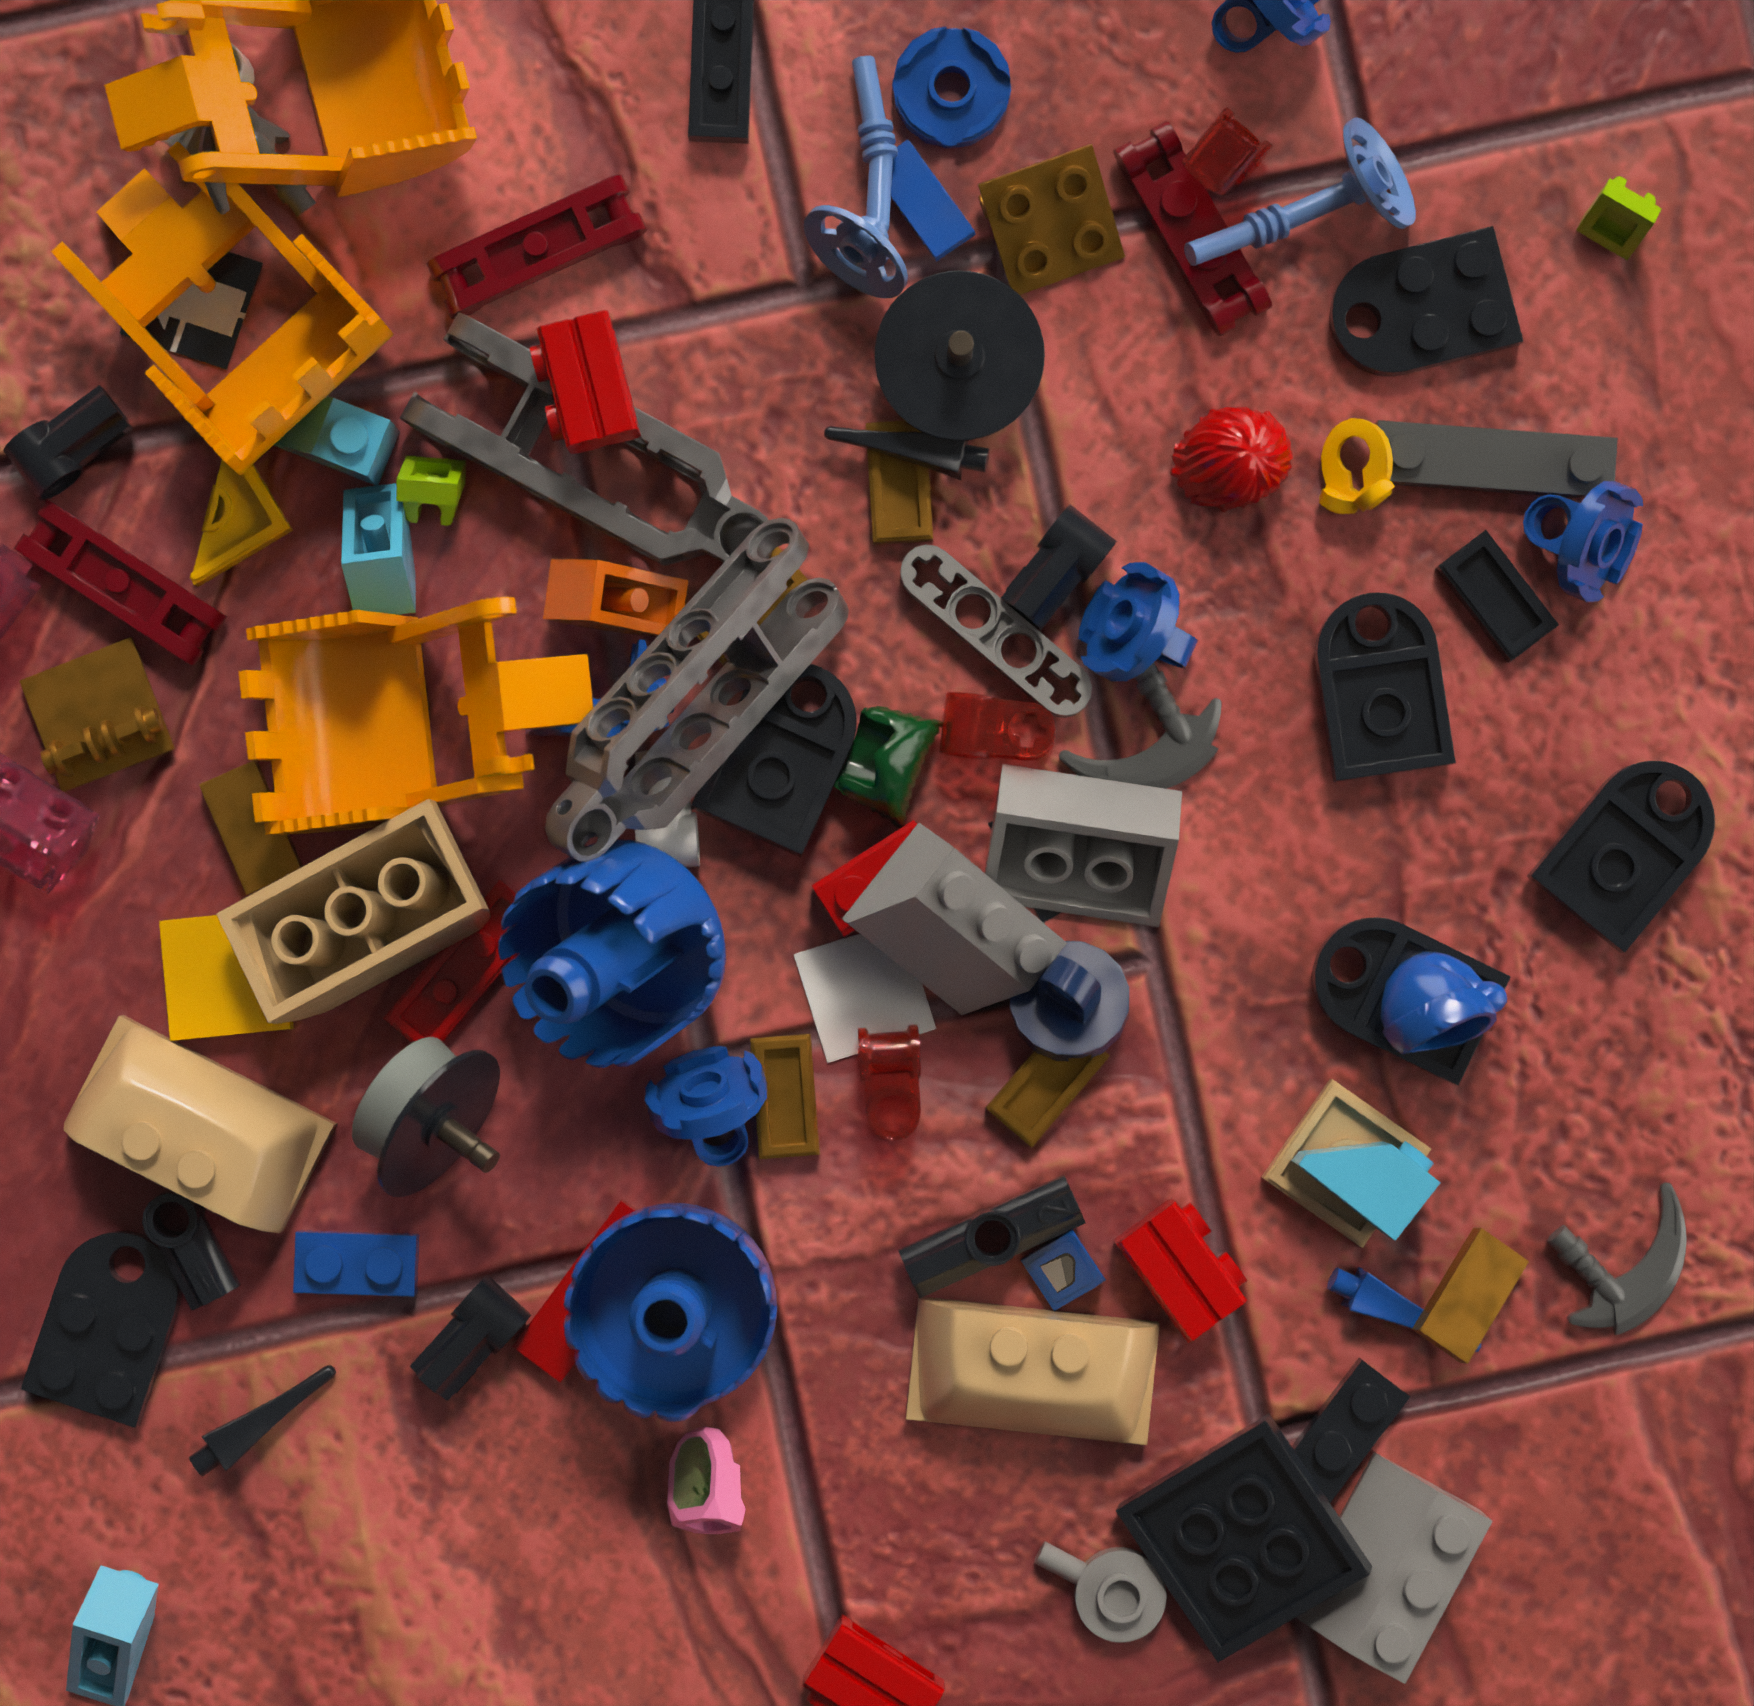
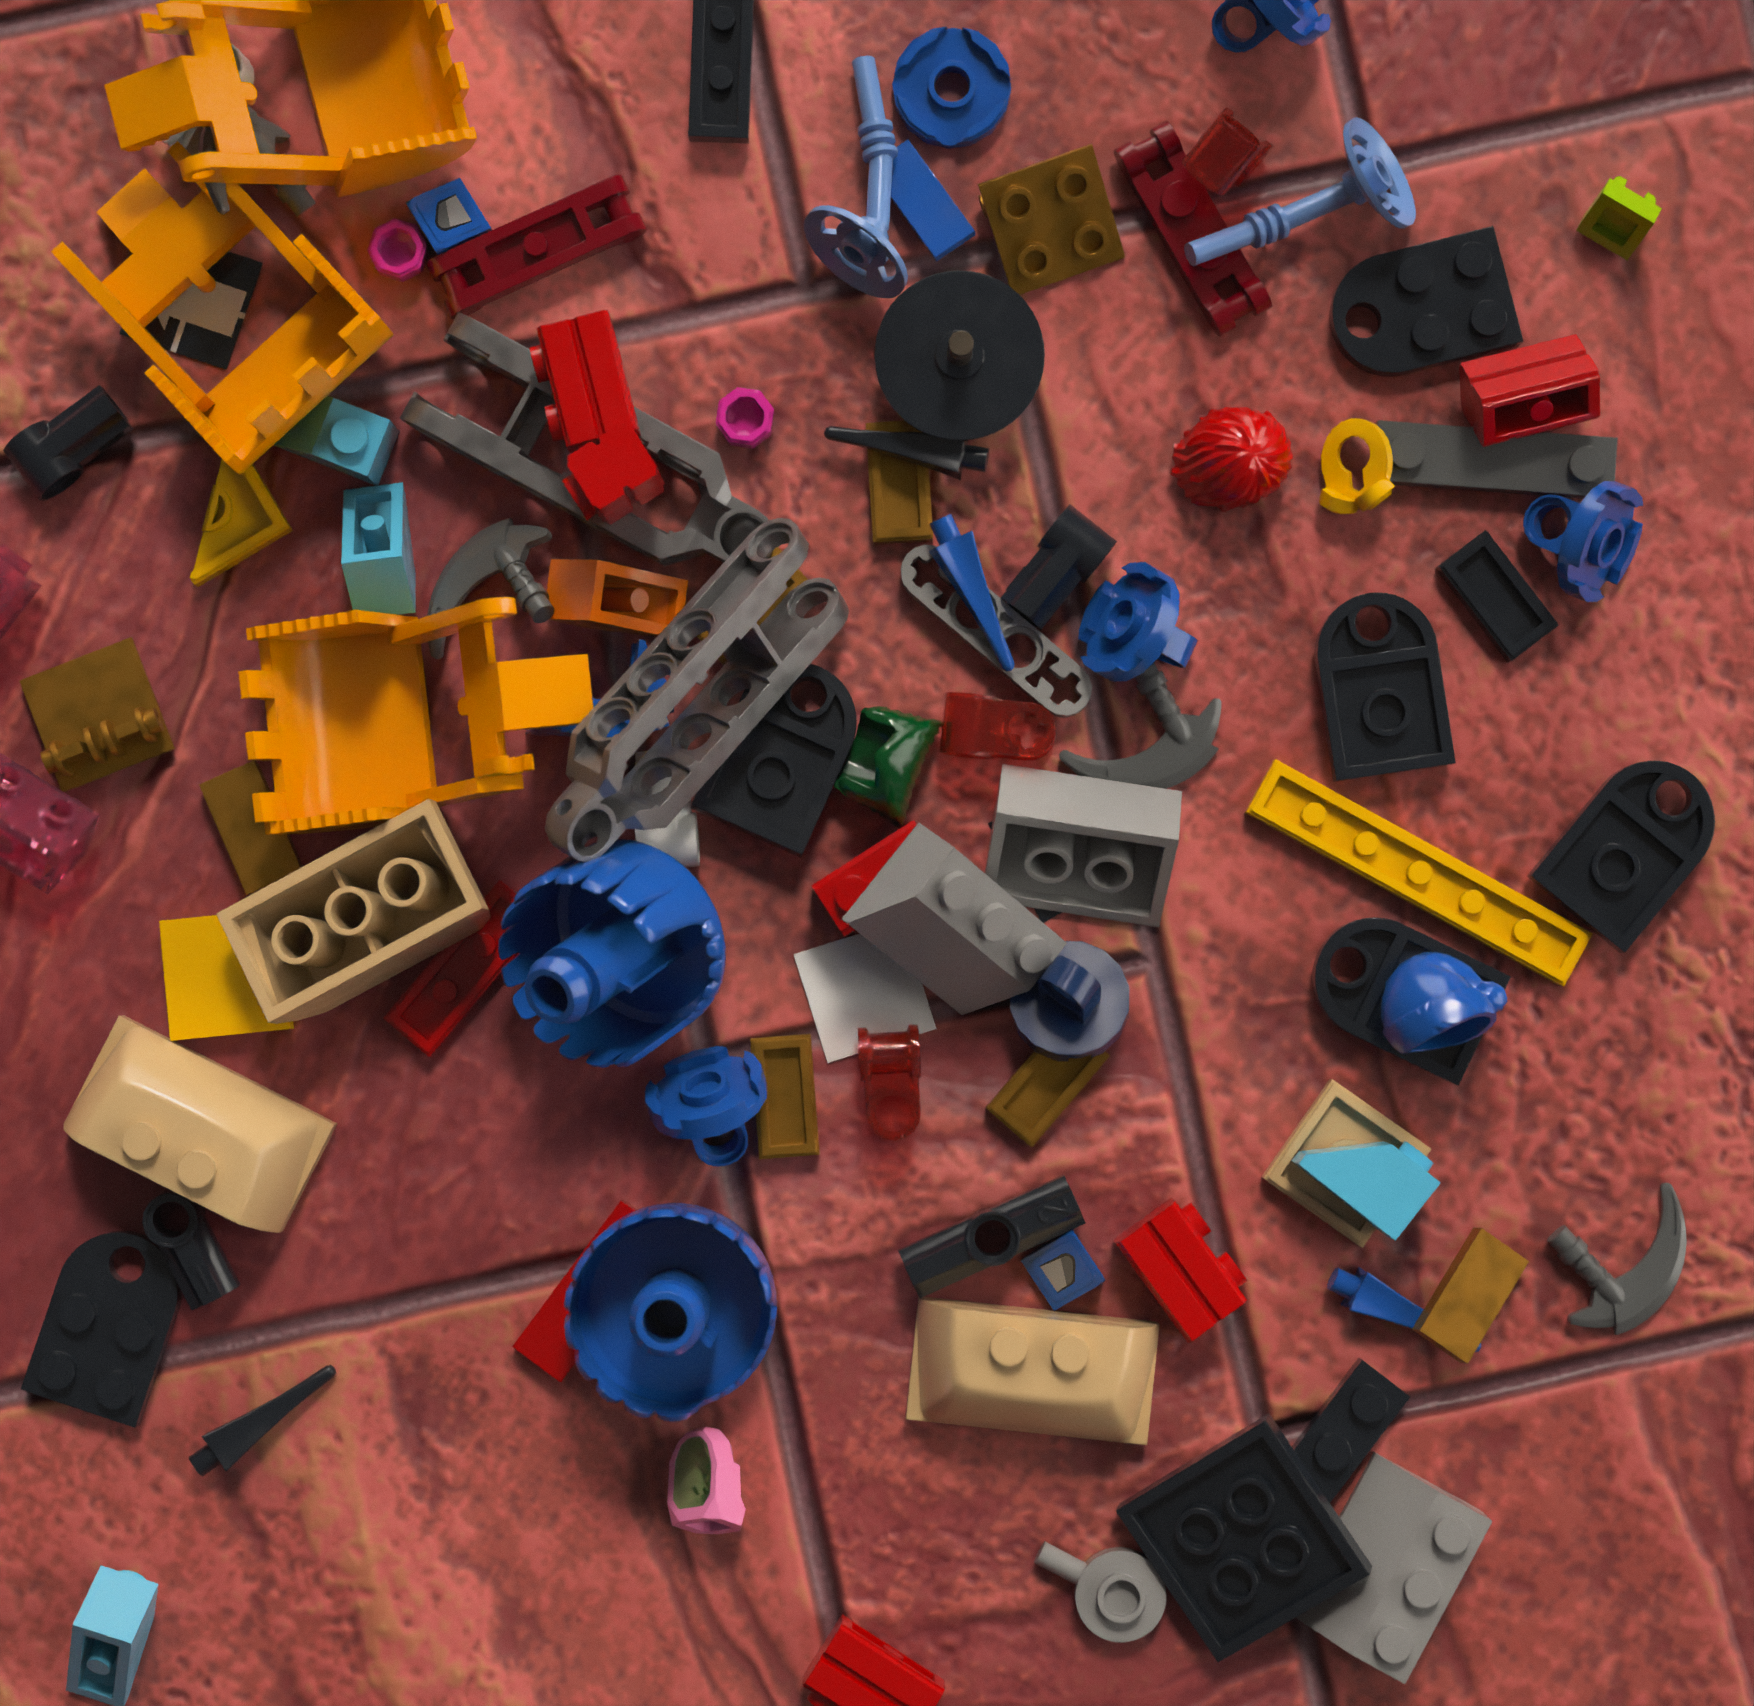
(119, 582): dark red plate -> none
(356, 1263): blue plate -> none
(398, 250): none -> dark pink tile
(427, 1114): piece -> none
(430, 482): lime tile -> none
(448, 216): none -> blue slope
(479, 1327): black piece -> none
(489, 552): none -> dark grey piece
(612, 475): none -> red brick
(745, 417): none -> dark pink tile
(961, 564): none -> blue piece
(1418, 873): none -> yellow tile
(1529, 390): none -> red brick

